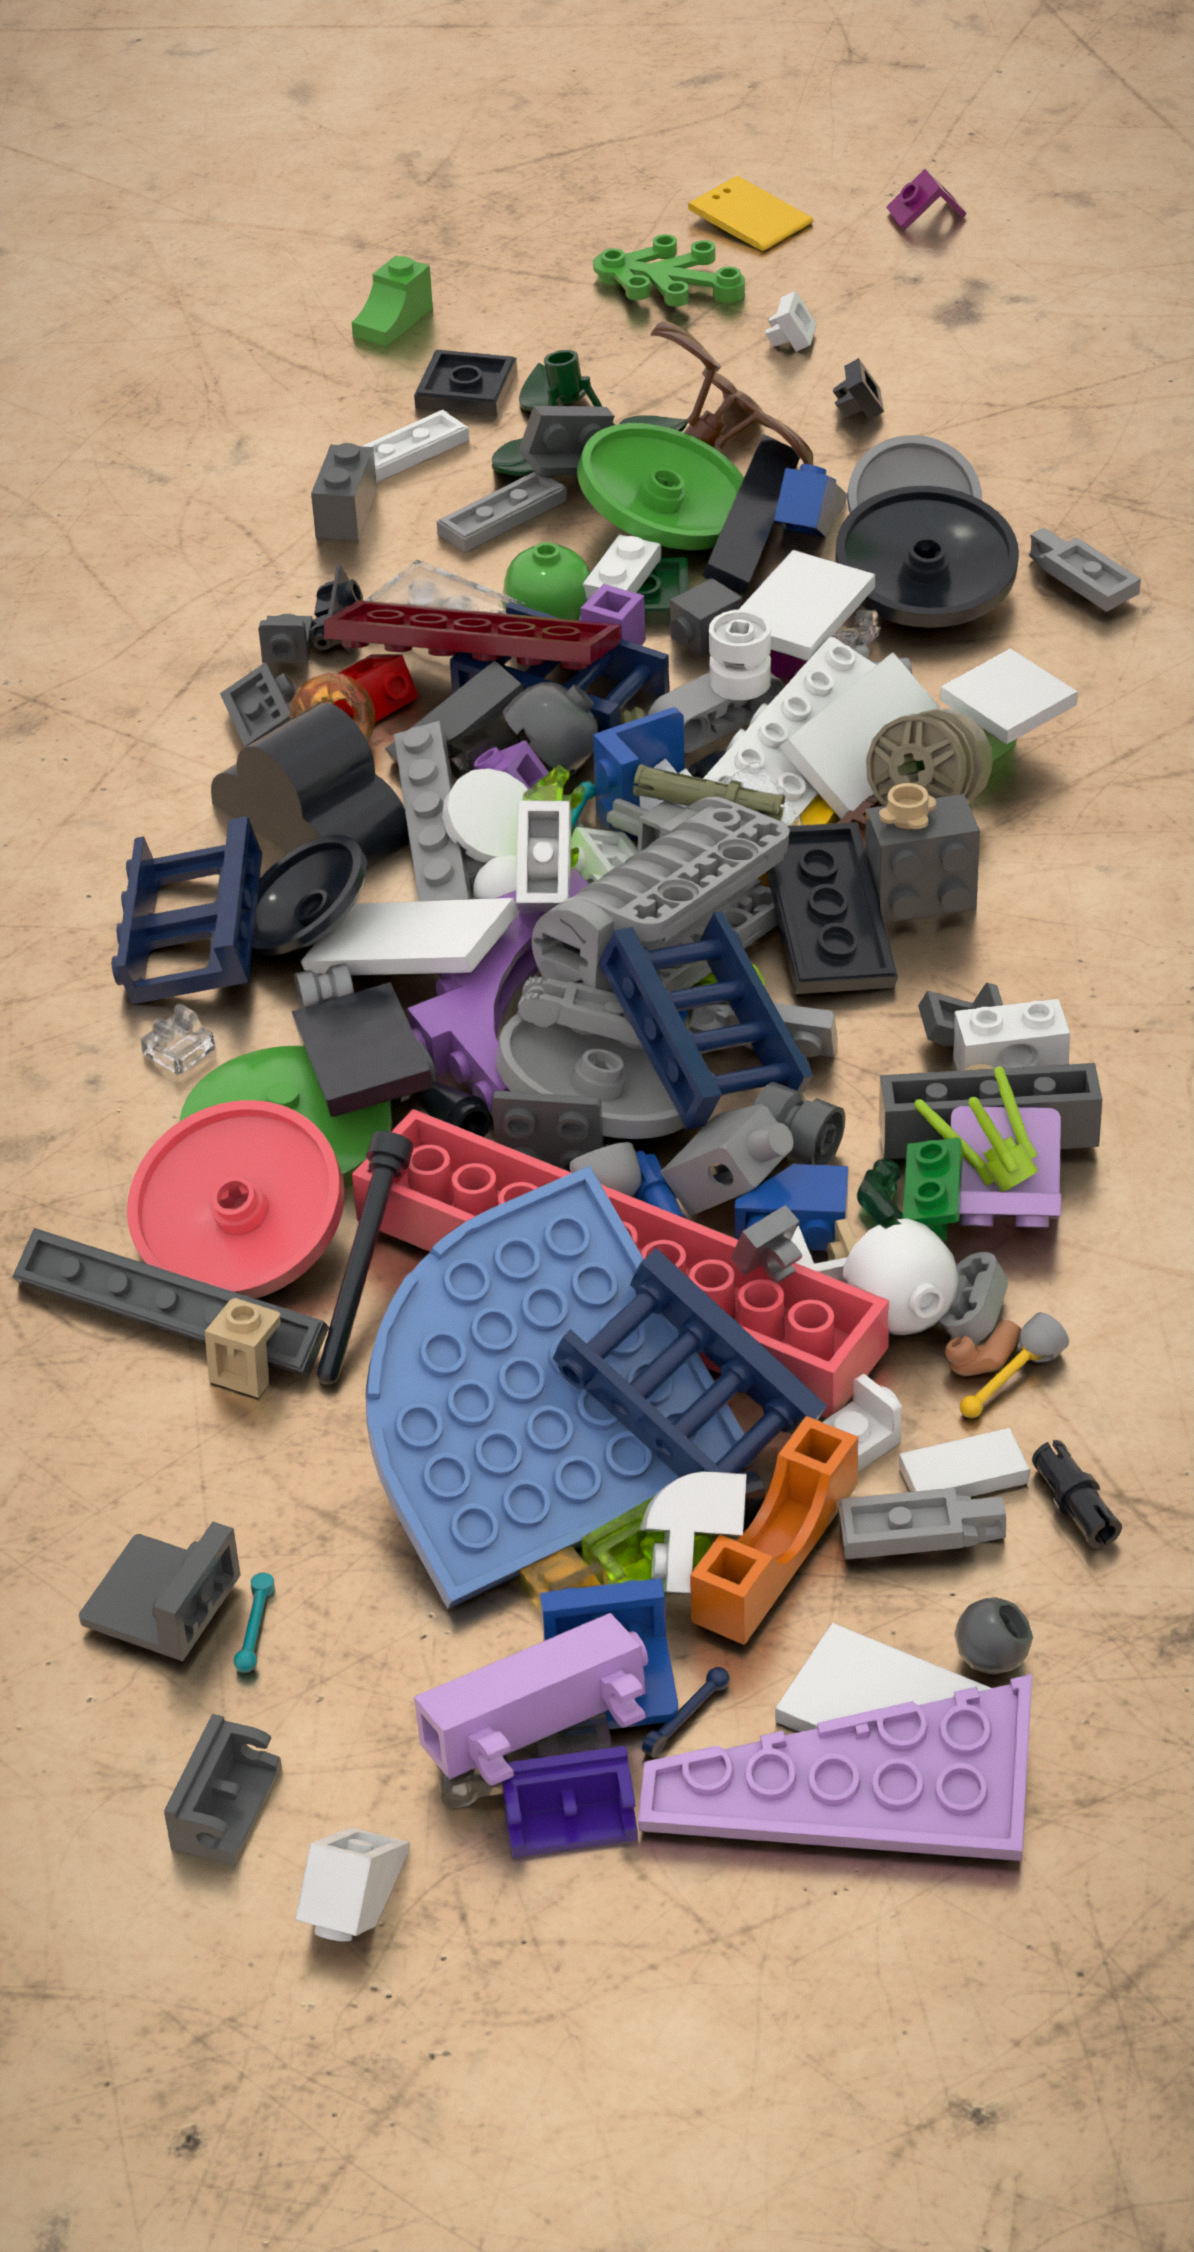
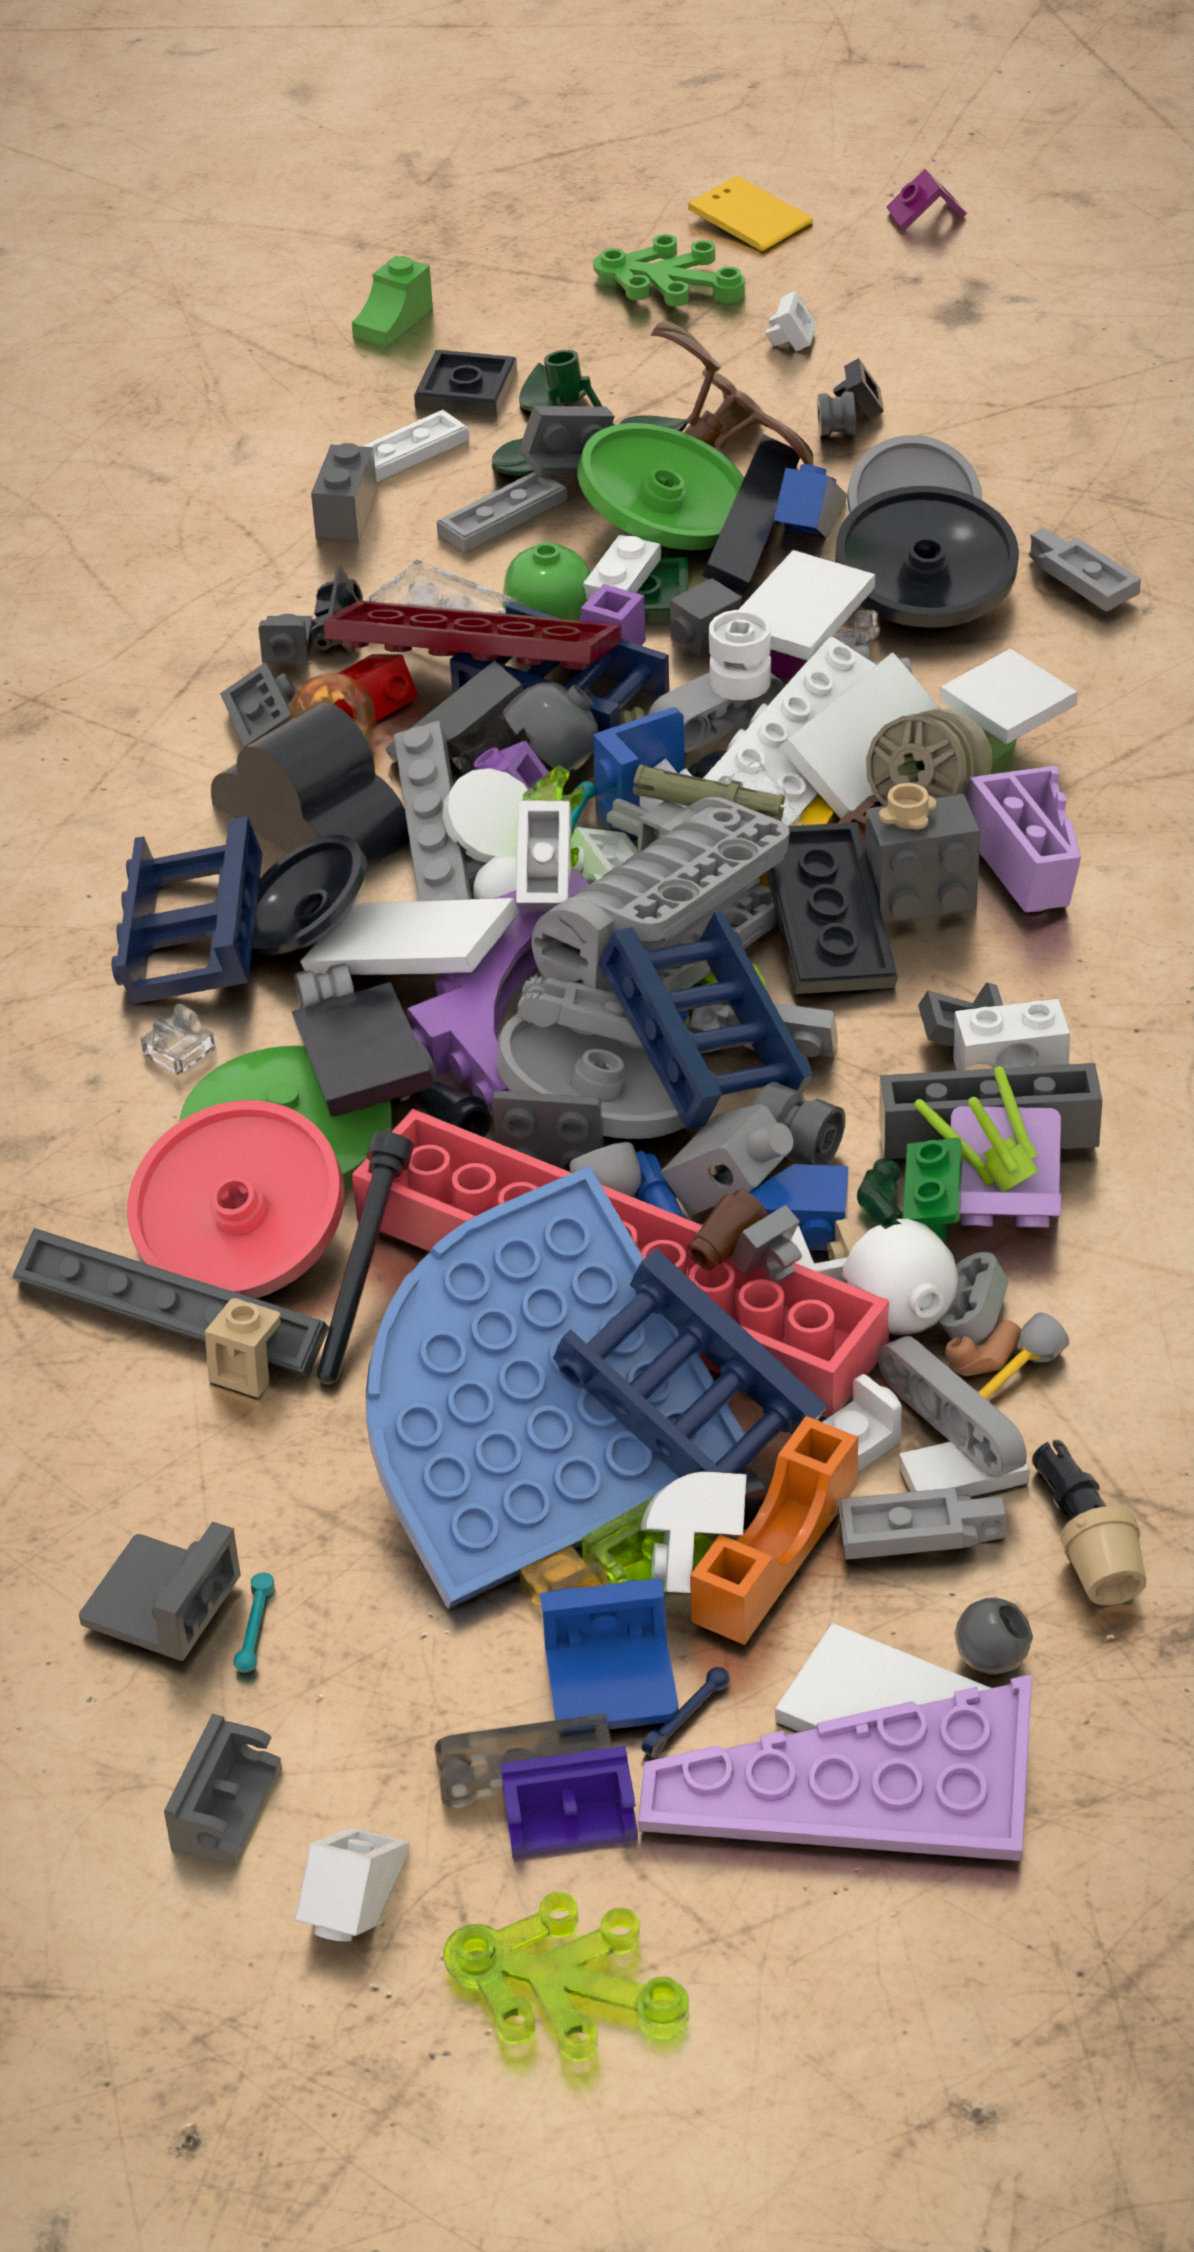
(532, 1697): lavender brick -> none
(560, 1973): none -> clear neon green plant
(724, 1227): none -> reddish brown cone
(836, 414): none -> dark grey wheel
(952, 1406): none -> light grey beam
(1027, 835): none -> lavender wedge
(1106, 1554): none -> tan piece

